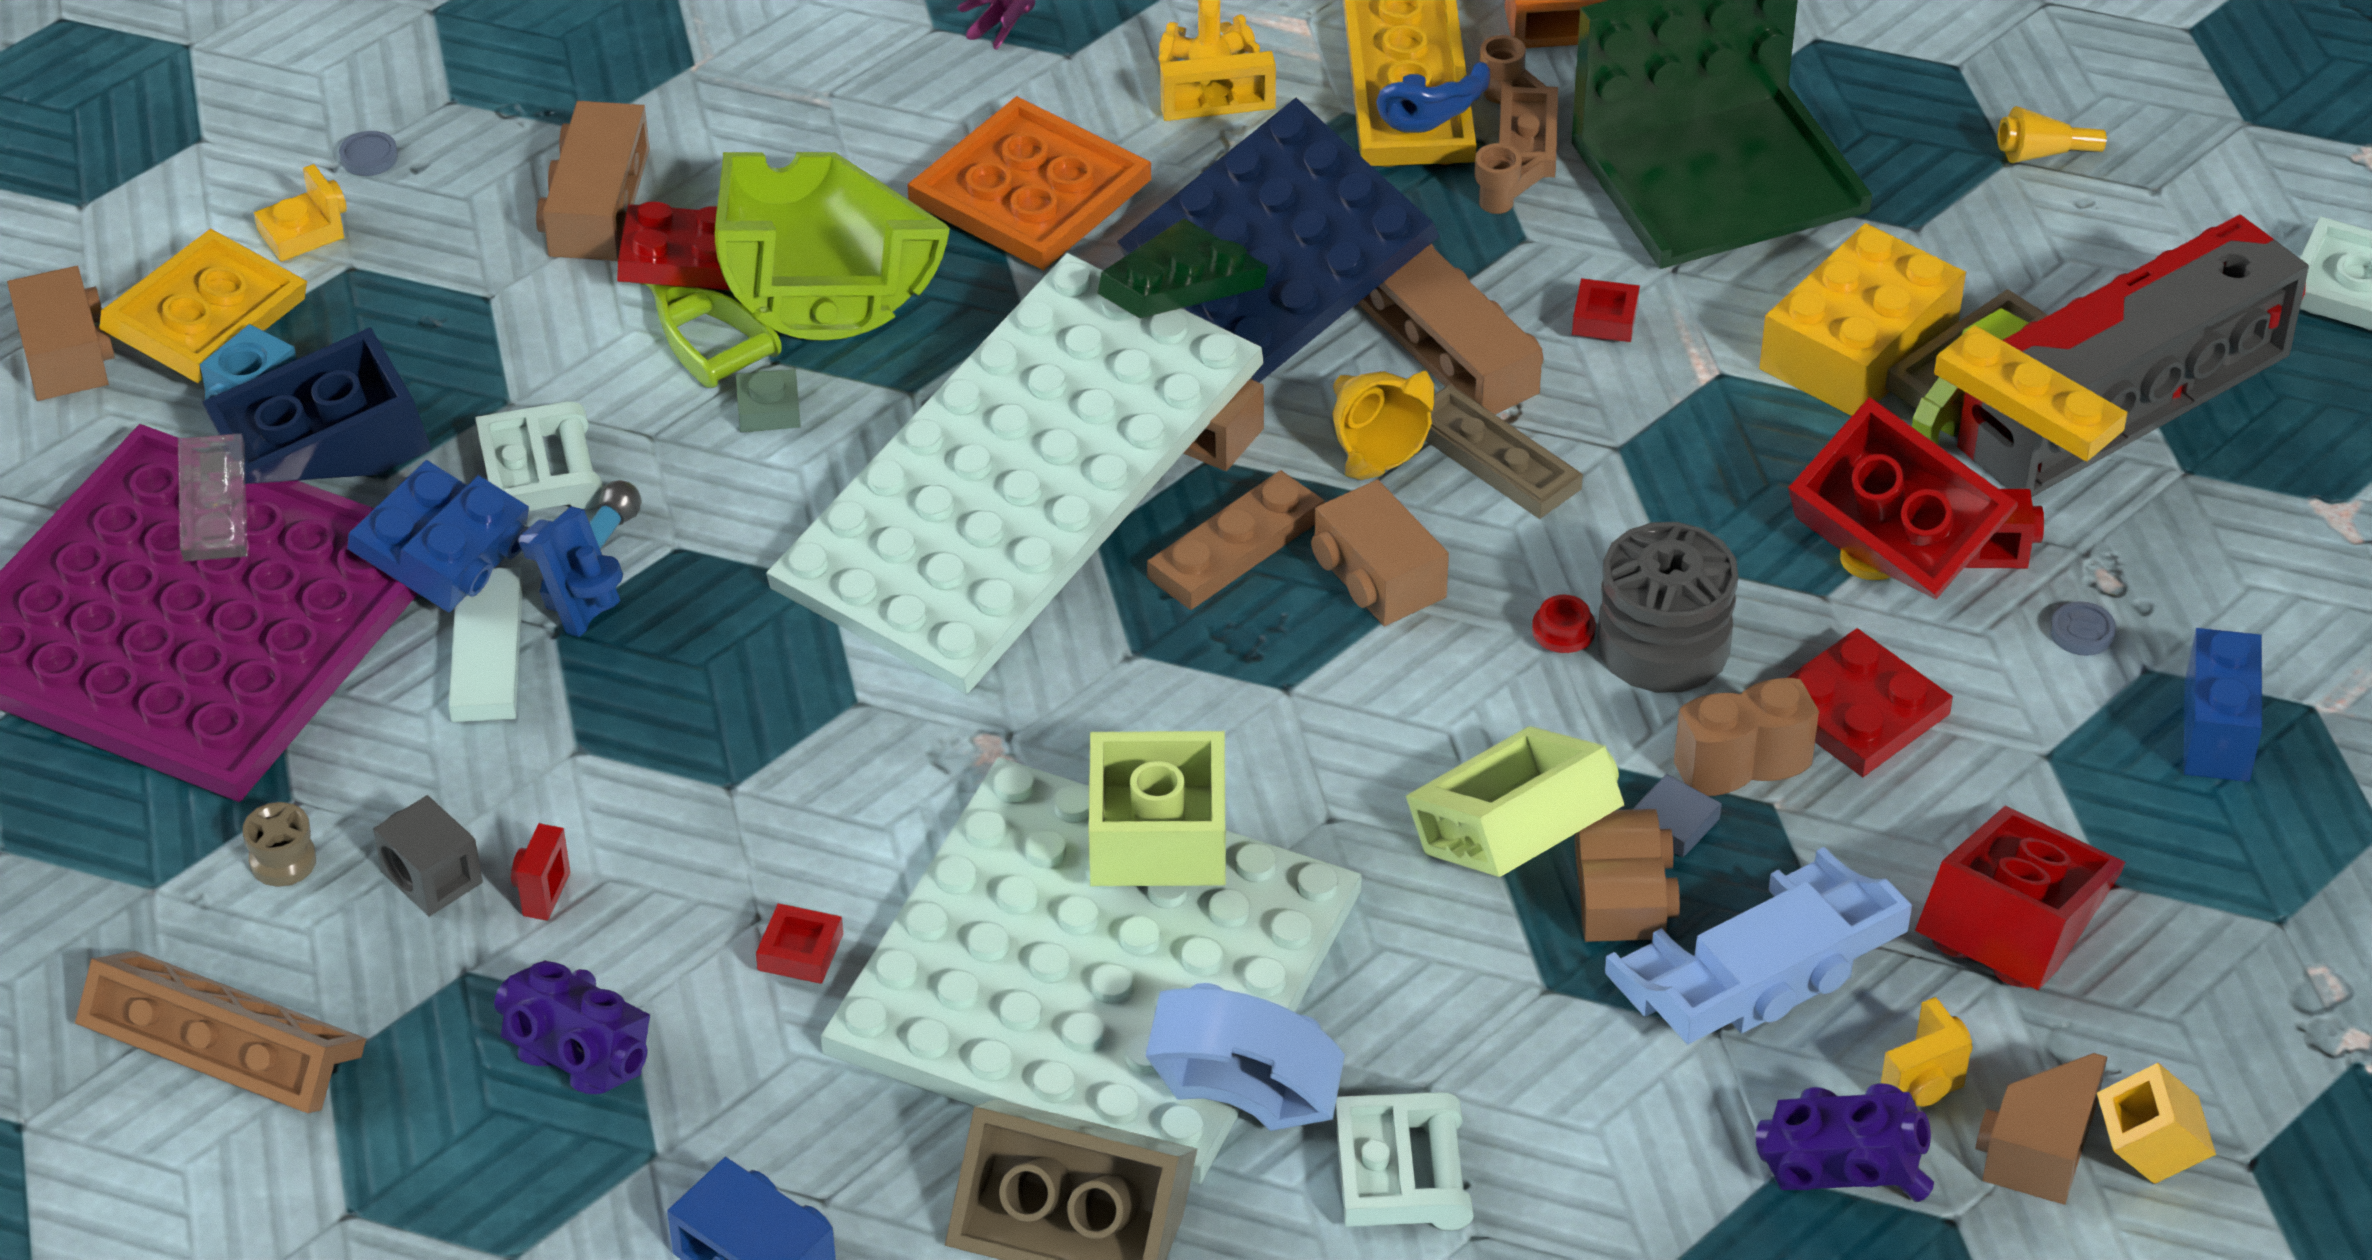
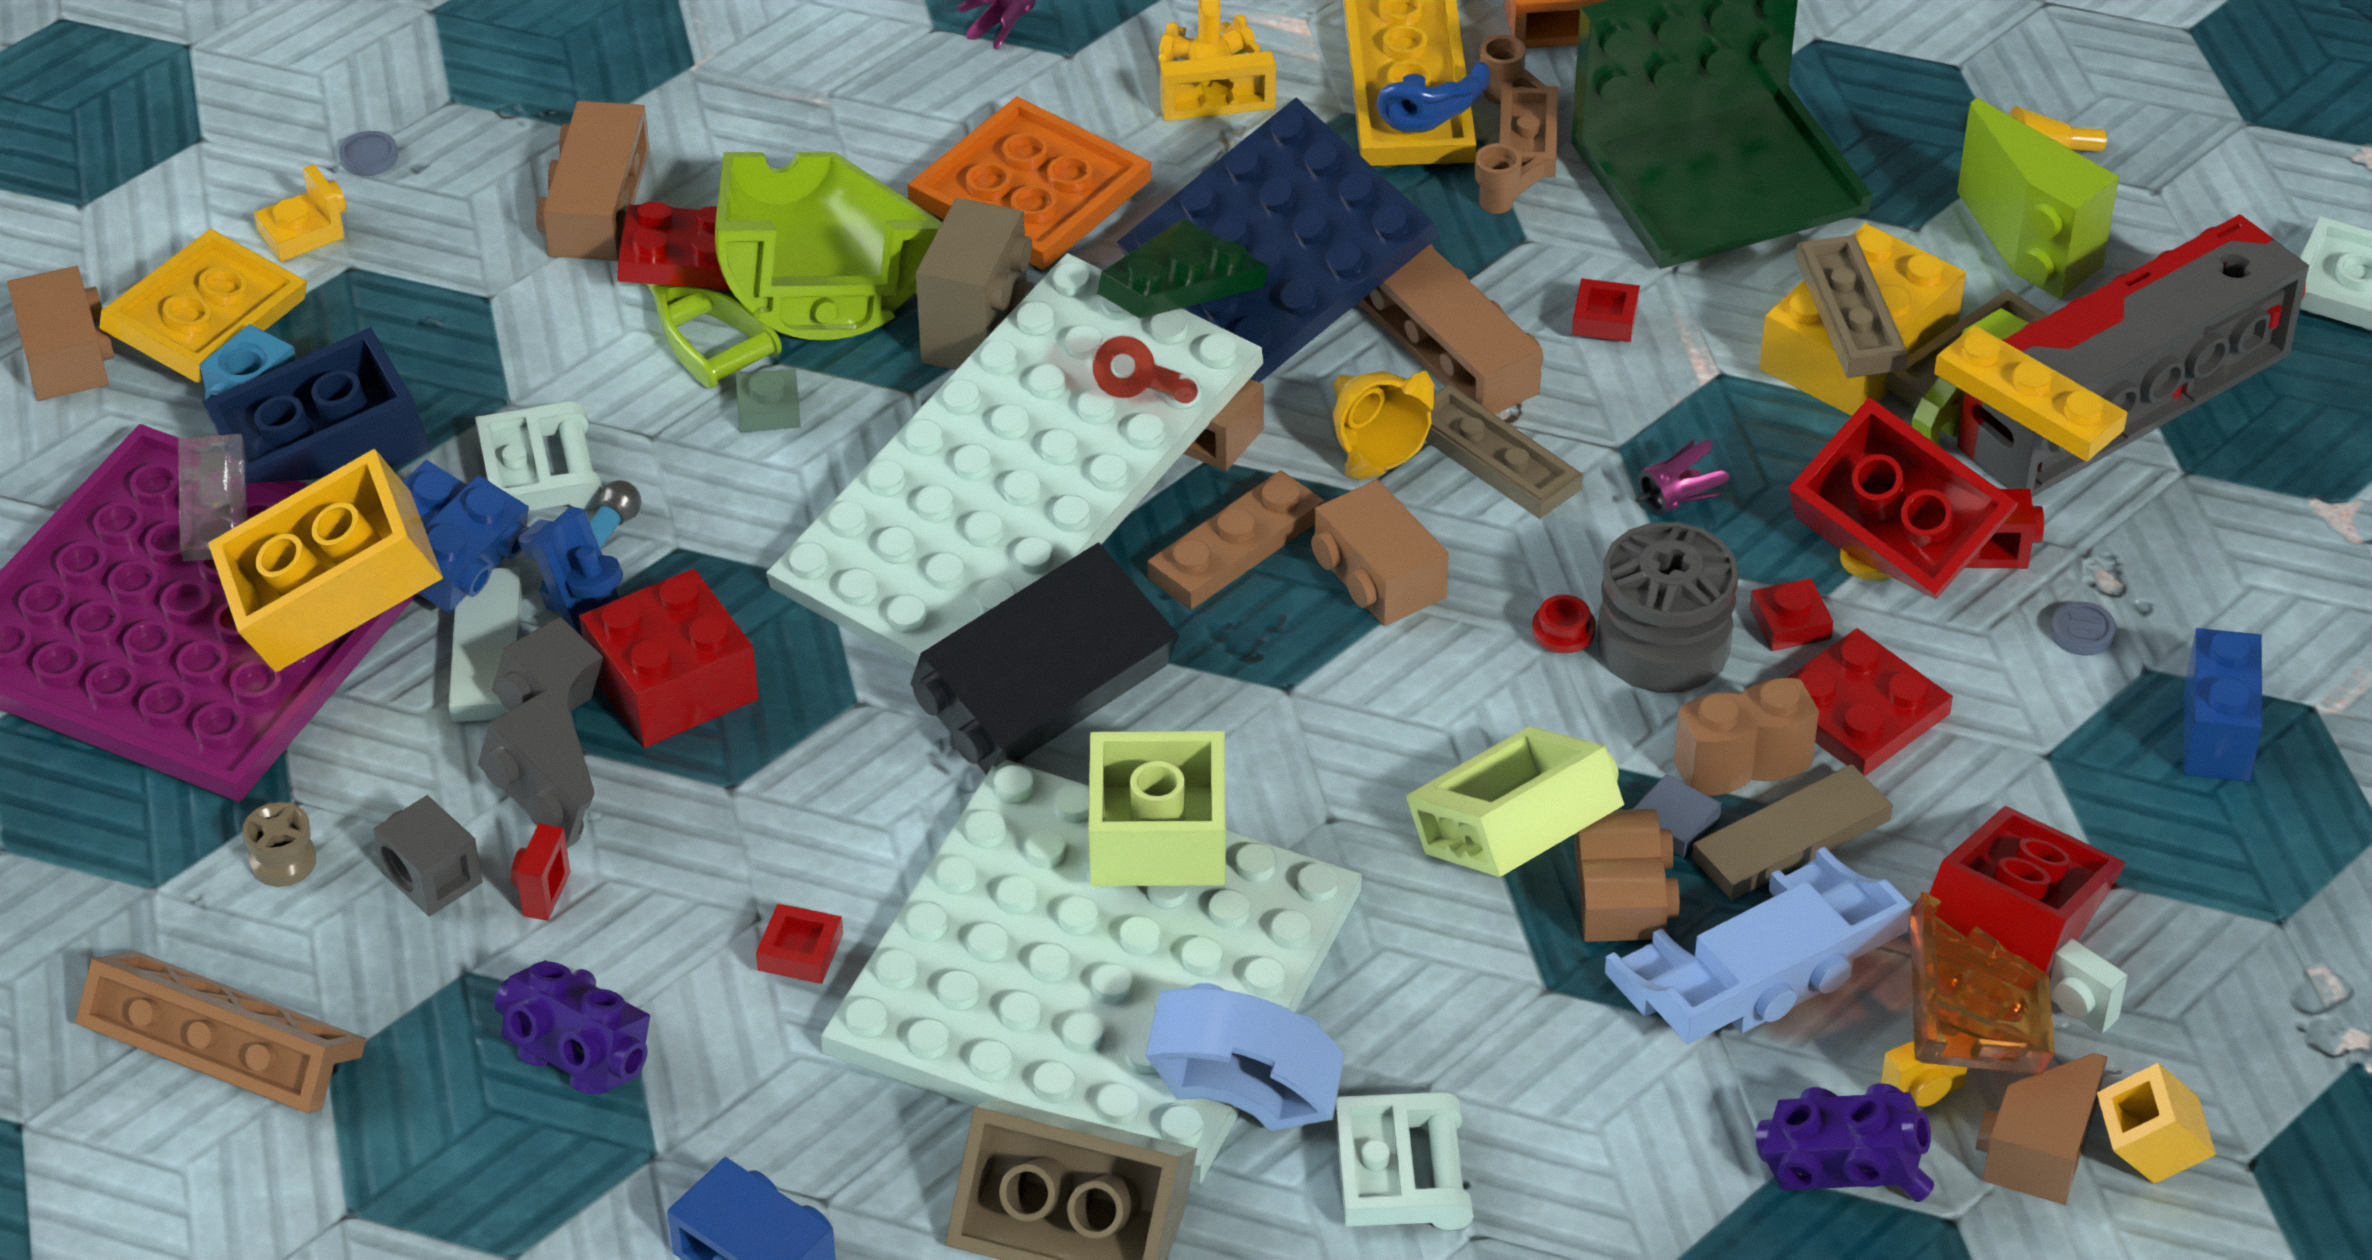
(324, 560): none -> yellow brick
(535, 744): none -> dark grey arch
(671, 657): none -> red brick
(970, 279): none -> dark tan brick
(1043, 660): none -> black brick
(1144, 375): none -> clear red plate
(1669, 483): none -> flat silver piece
(1791, 614): none -> red plate
(1791, 831): none -> dark tan tile
(1851, 306): none -> dark tan tile
(1975, 999): none -> clear orange wing
(2036, 200): none -> lime slope
(2087, 986): none -> light aqua plate

